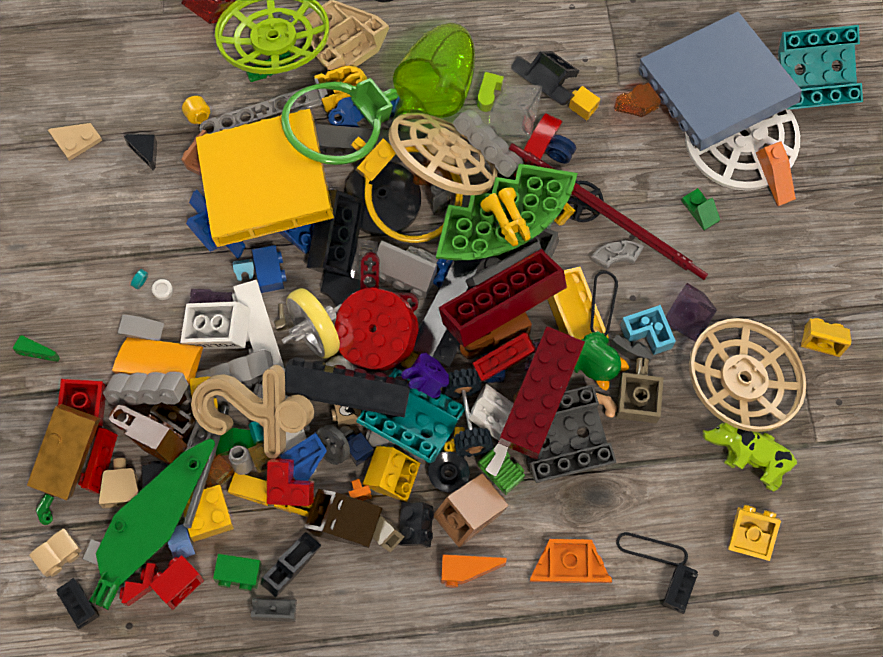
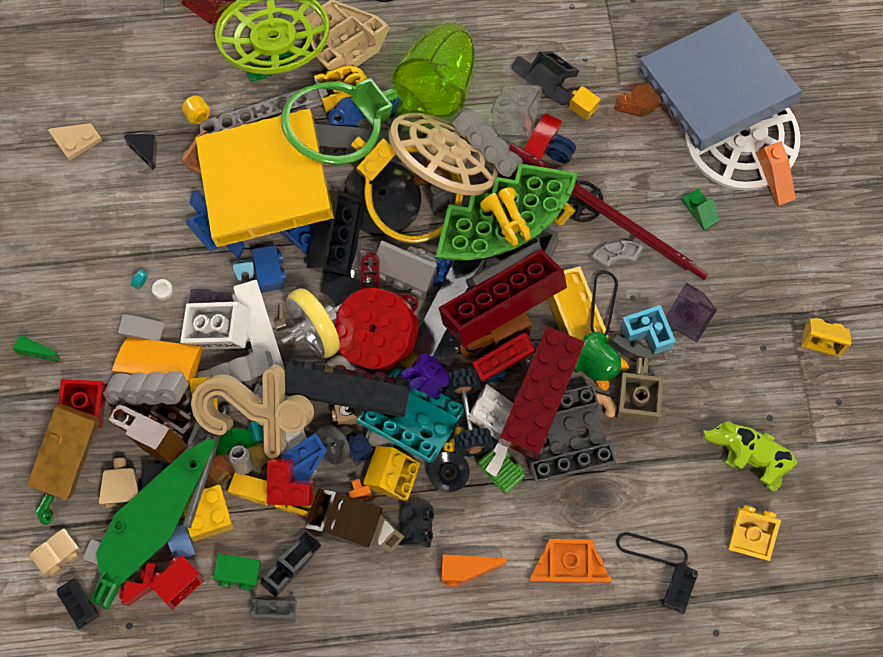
(98, 461): red hinge -> none
(470, 510): medium nougat slope -> none
(487, 90): lime leg -> none
(752, 369): tan dish -> none
(816, 52): teal slope -> none

